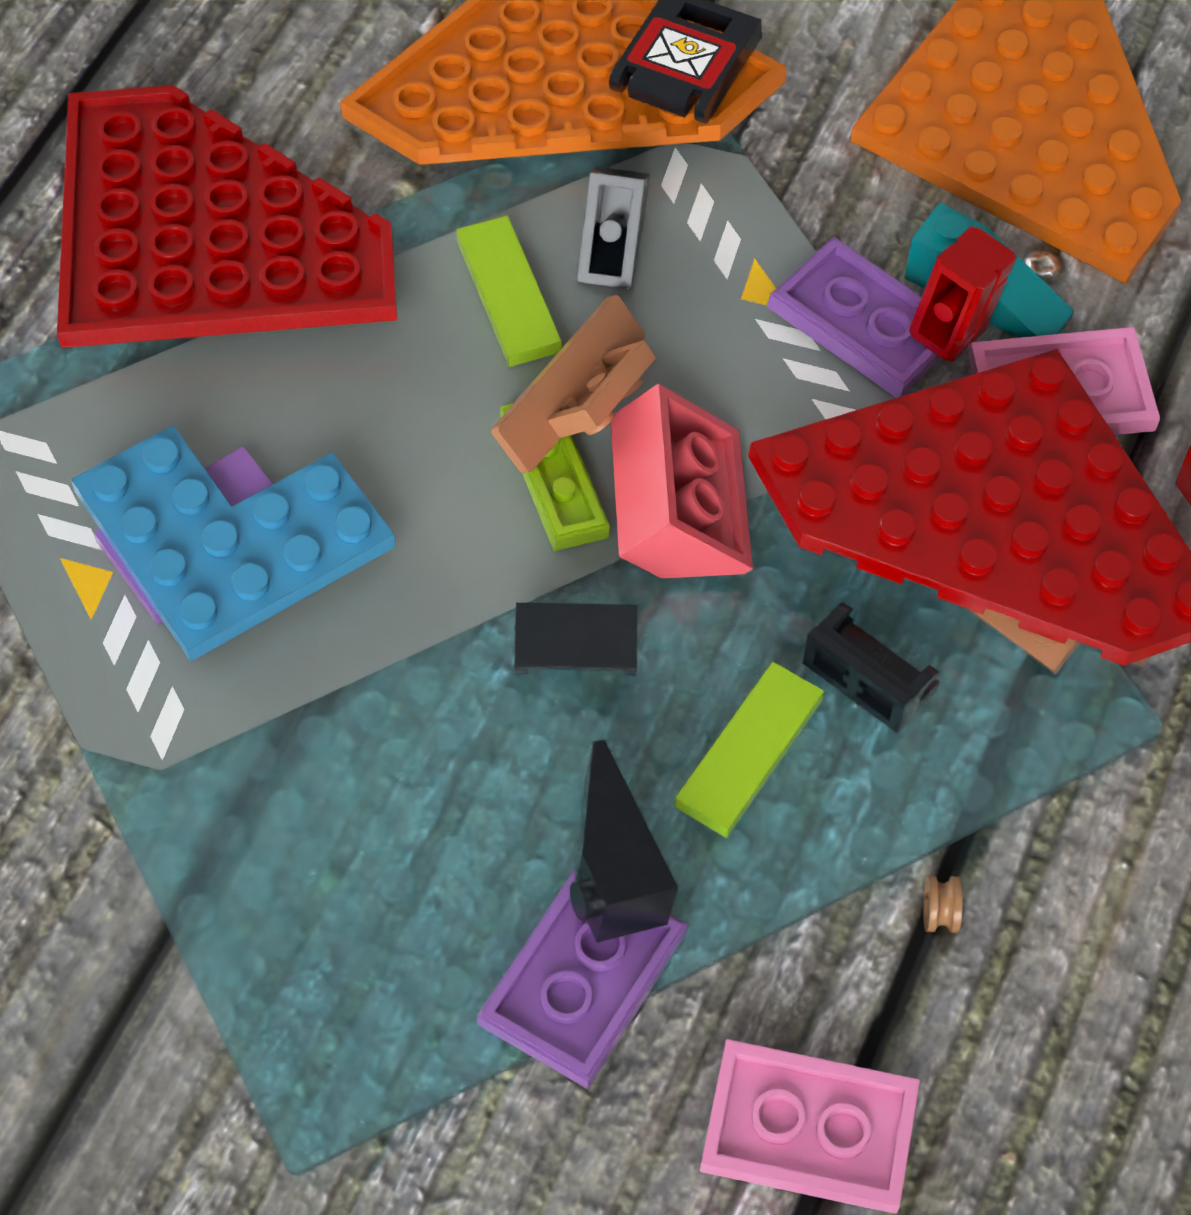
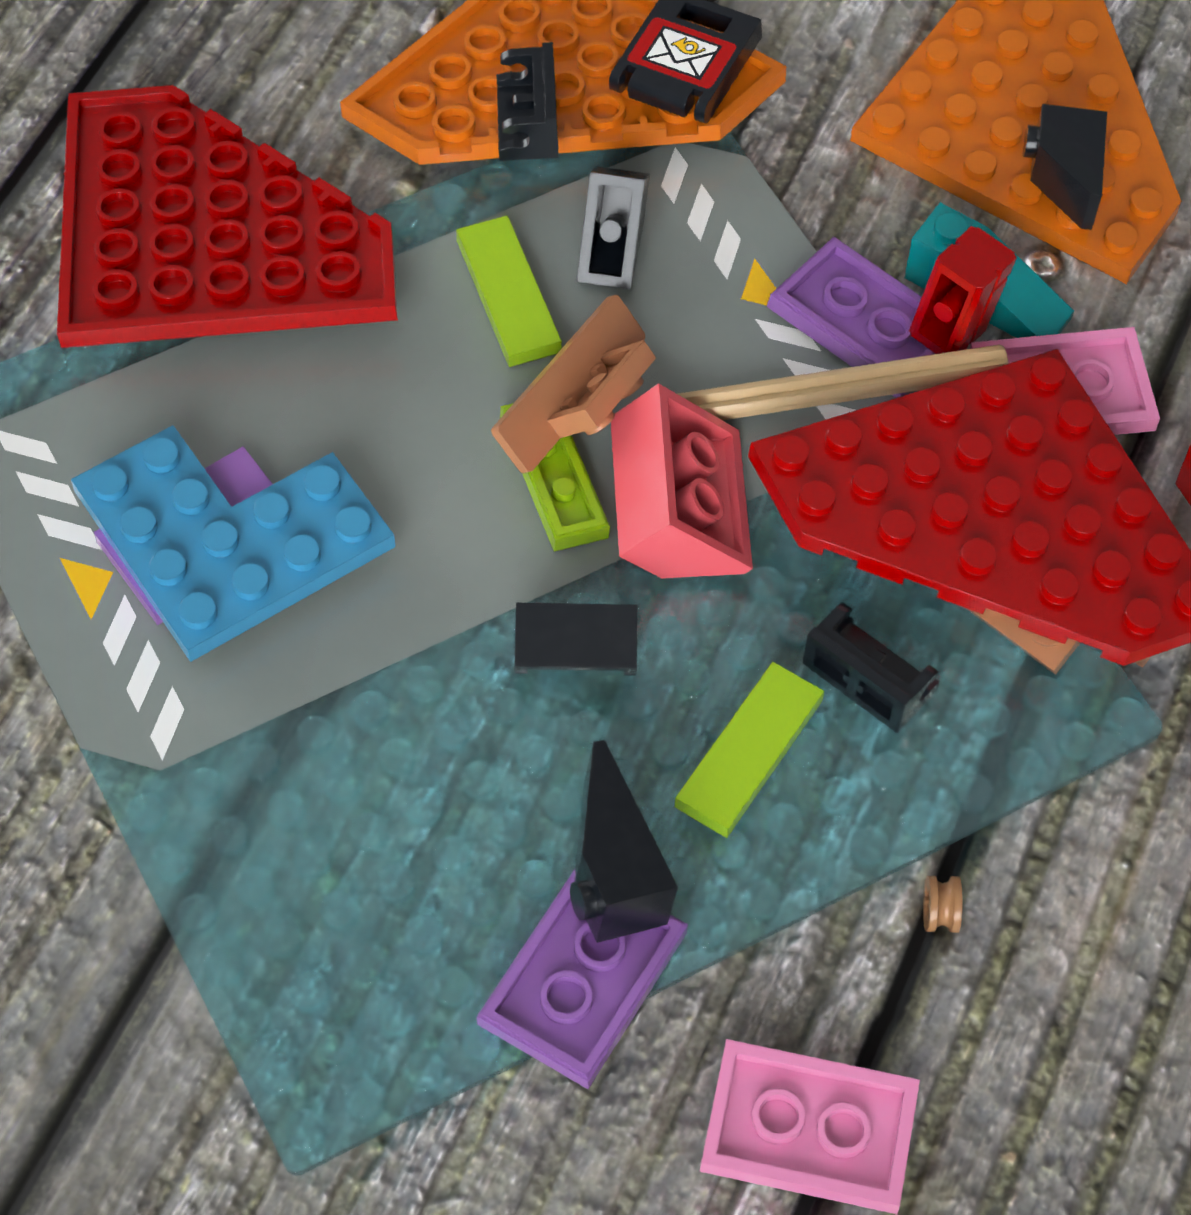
(527, 105): none -> black hinge
(845, 383): none -> tan axle
(1069, 159): none -> black slope

